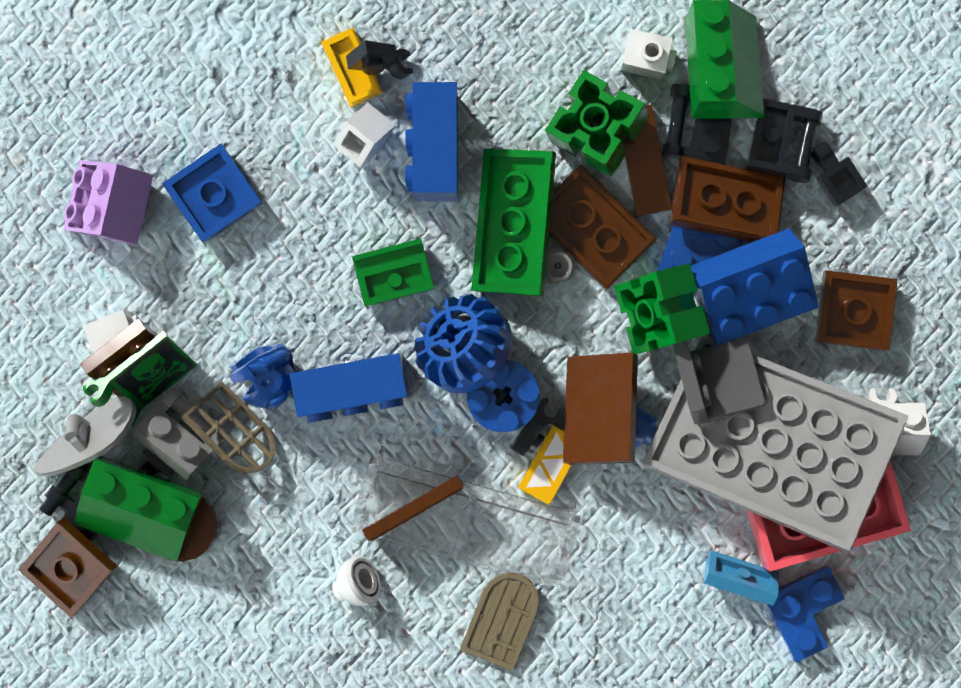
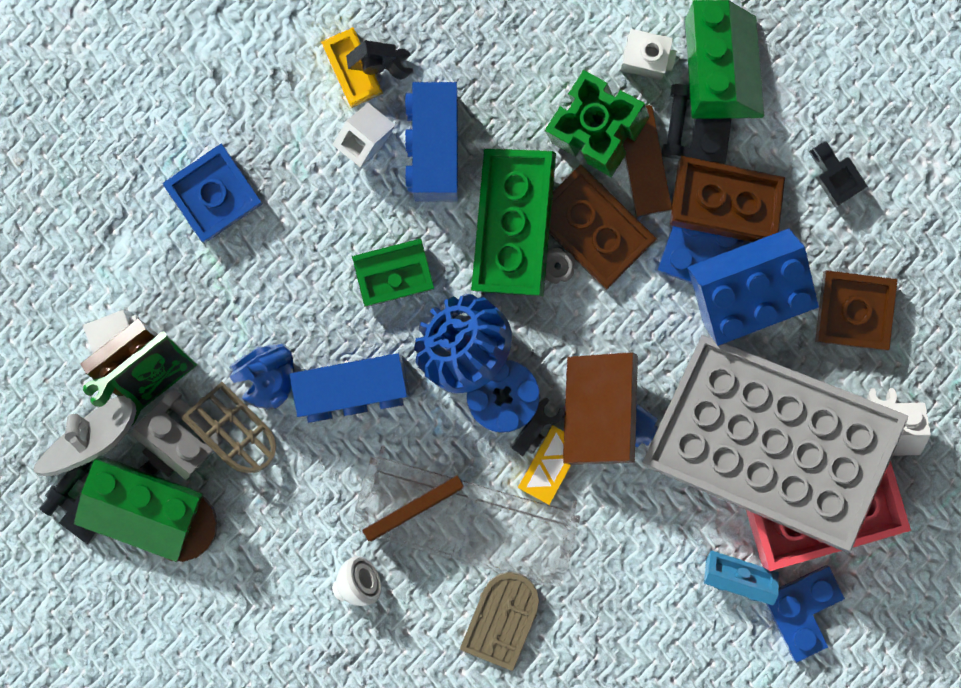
(67, 567): plate -> none
(108, 201): lavender slope -> none
(661, 309): green brick -> none
(719, 379): dark grey bracket -> none
(772, 139): black plate -> none

